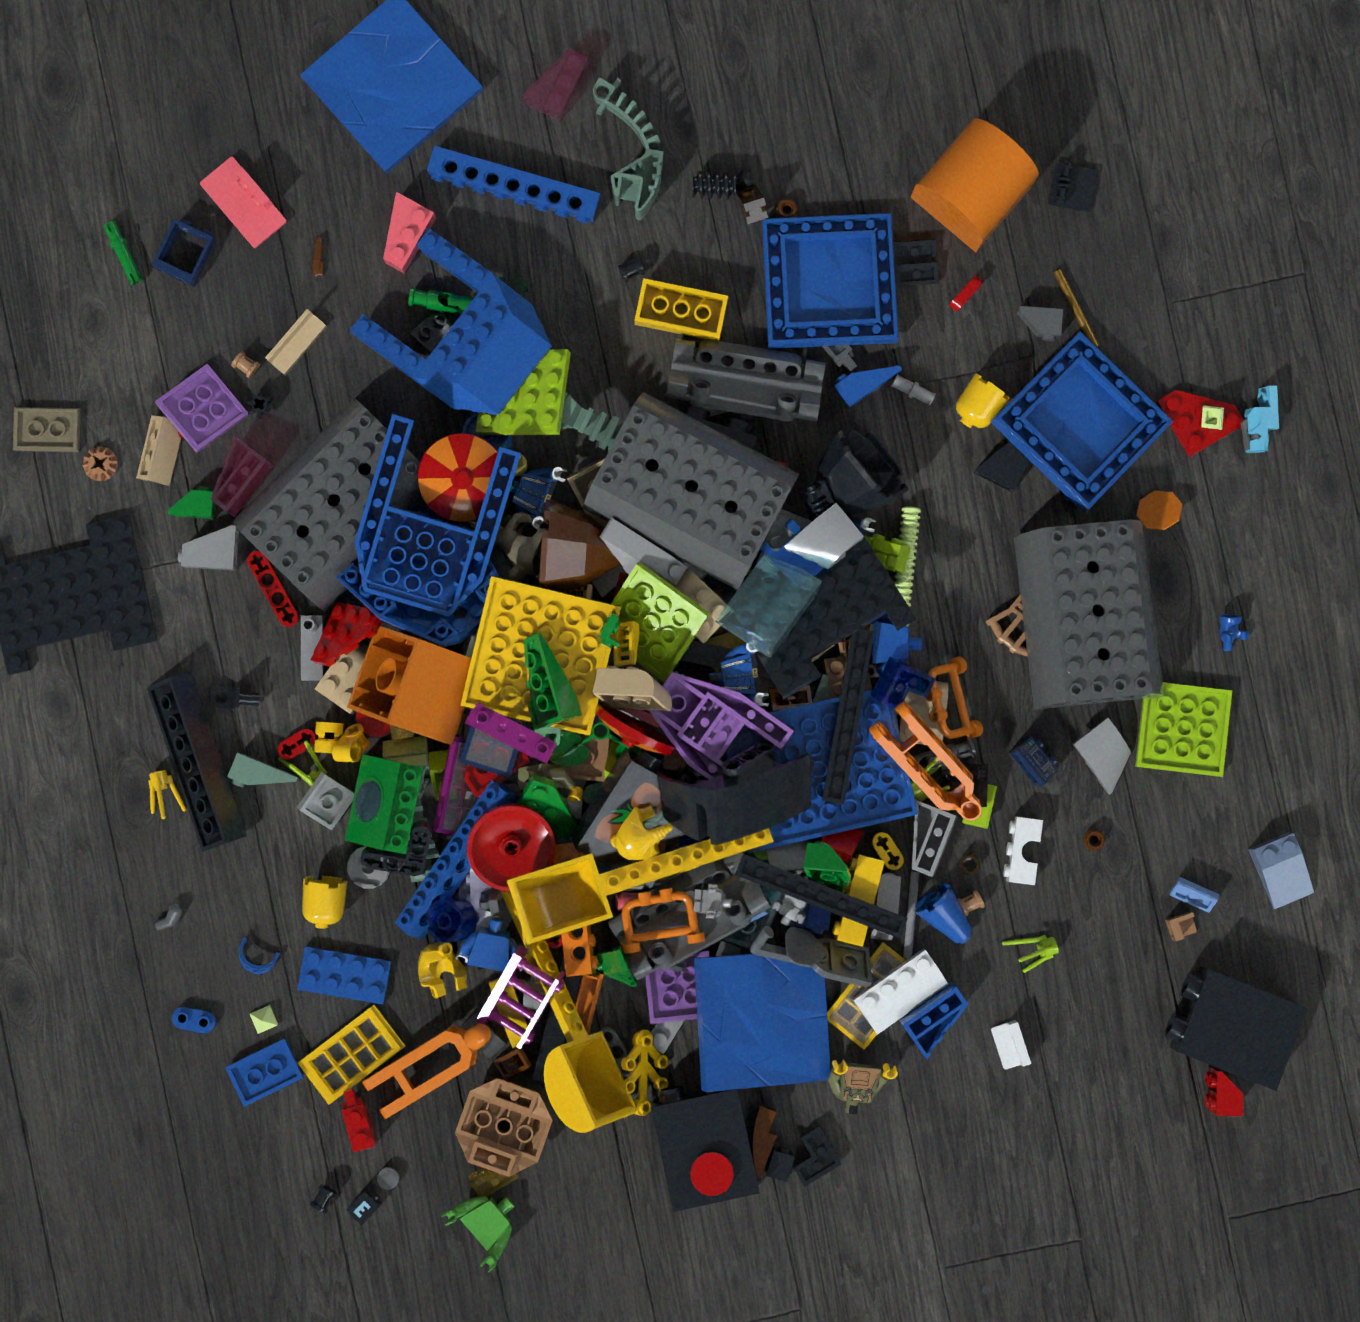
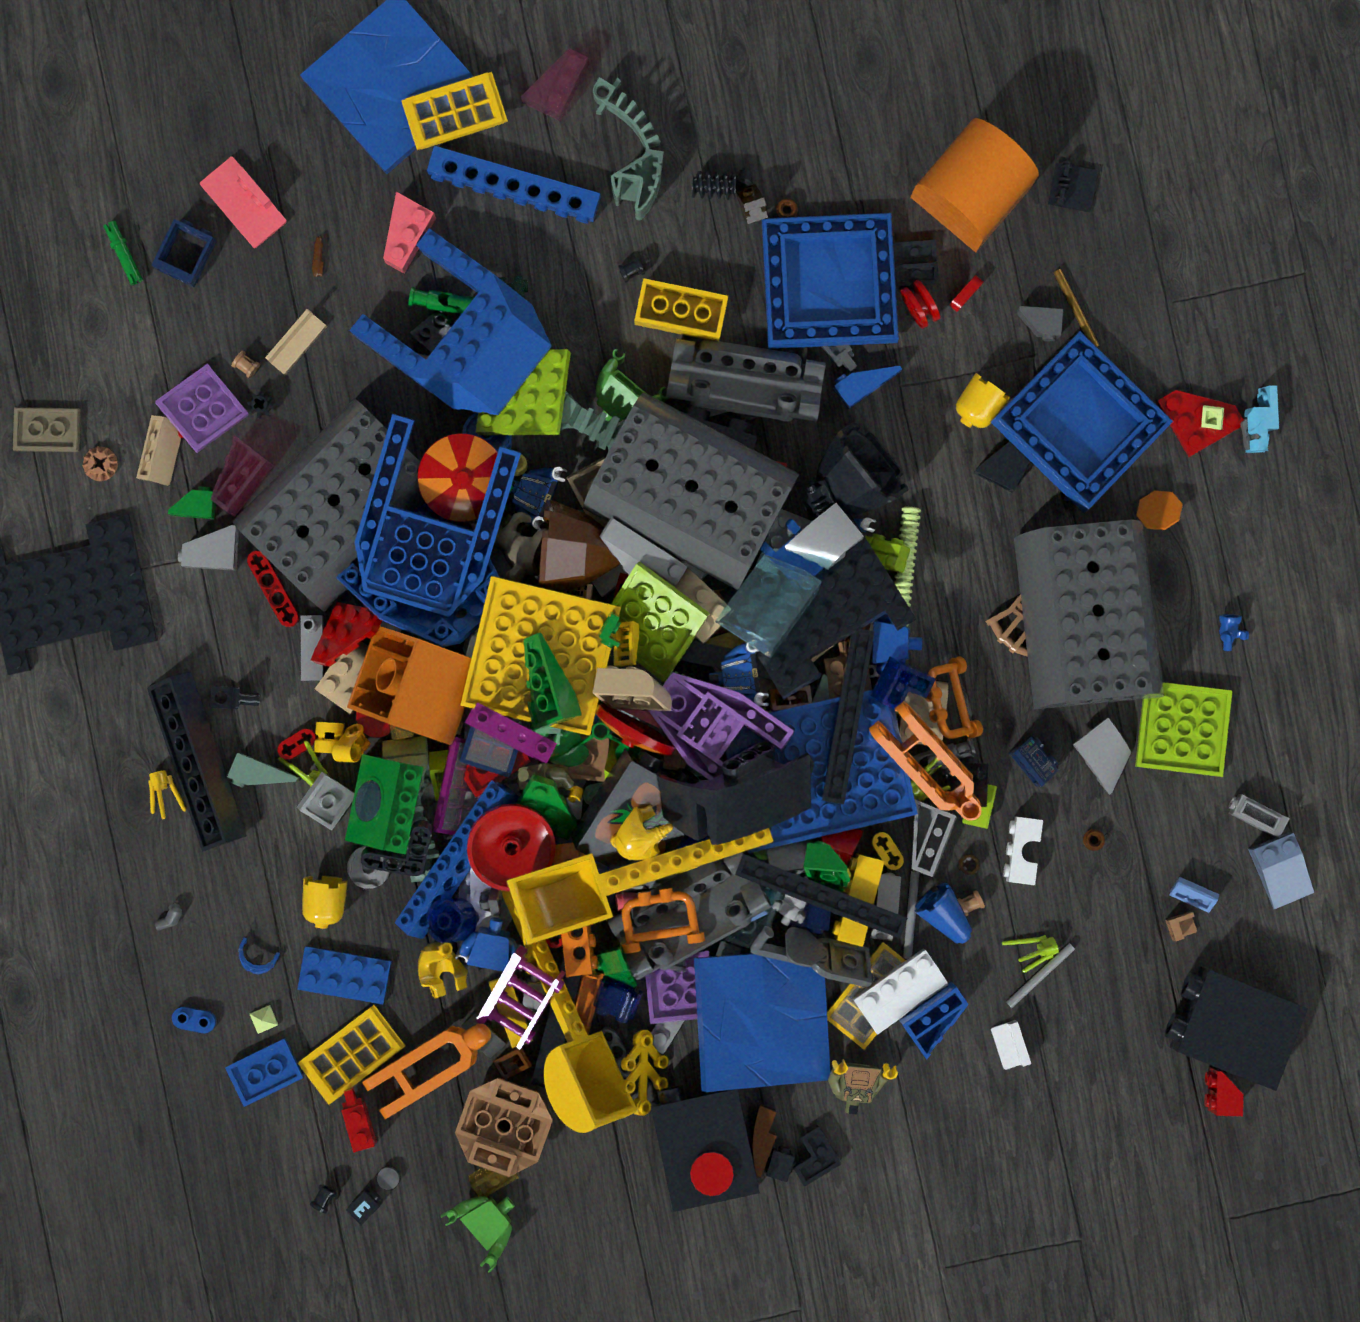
(454, 111): none -> yellow piece
(617, 392): none -> bright green torso
(617, 1000): none -> clear blue brick
(711, 901): light grey piece -> none
(913, 389): light grey pin -> none
(920, 304): none -> red wheel
(1039, 976): none -> light grey bar
(1258, 815): none -> light grey window

